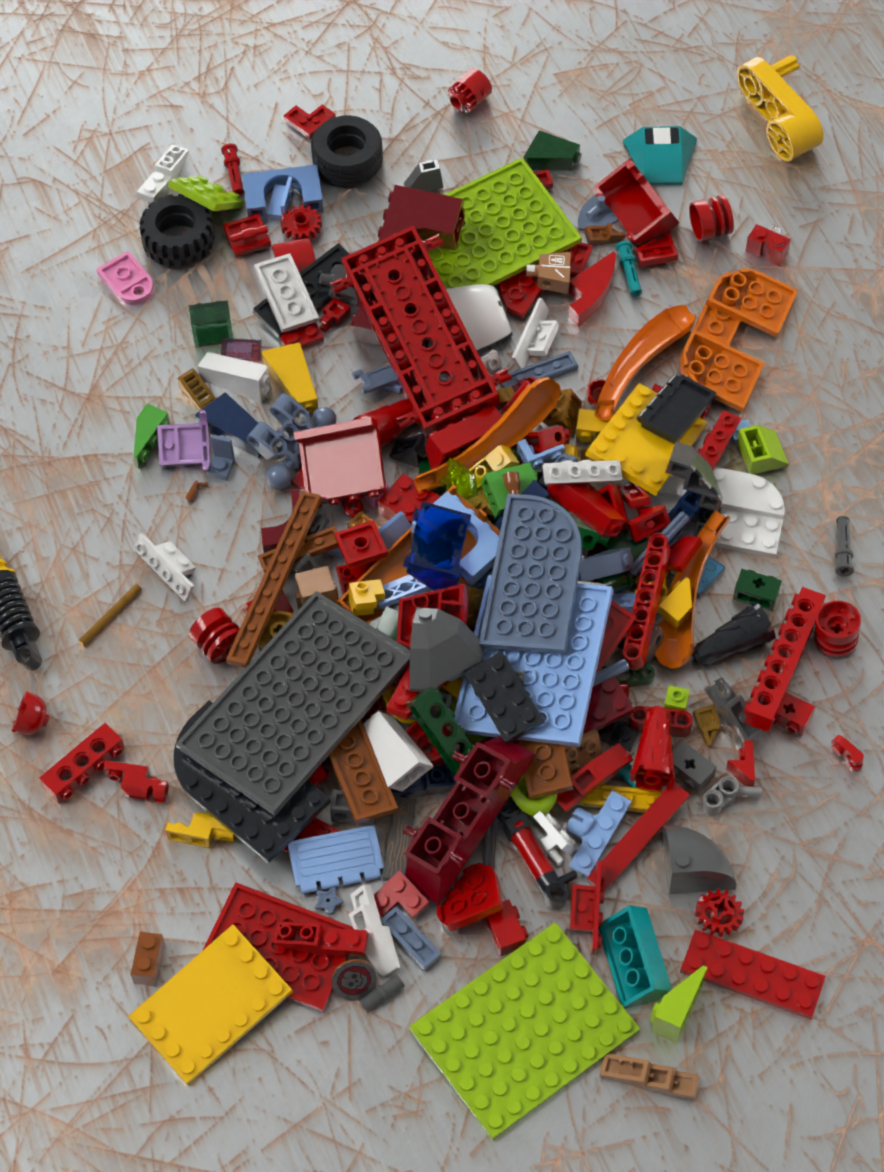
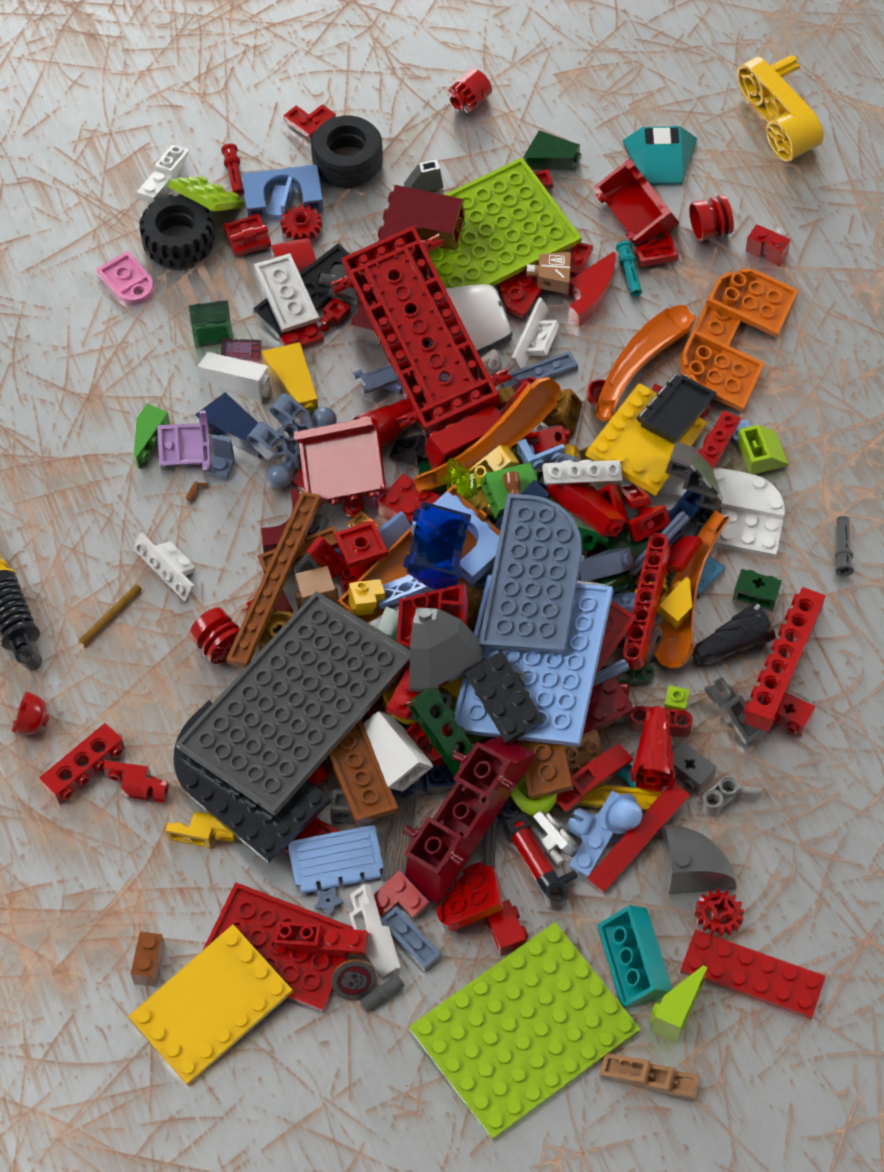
(189, 380): pearl gold slope -> none
(325, 555): none -> red plate
(585, 908): red bracket -> none
(588, 426): yellow slope -> none
(595, 213): sand blue shield -> none
(603, 234): dark orange slope -> none
(618, 733): black slope -> none
(622, 814): none -> light blue hat
(707, 723): pearl gold slope -> none
(744, 767): red slope -> none
(837, 628): red wheel -> none
(844, 748): red plate -> none

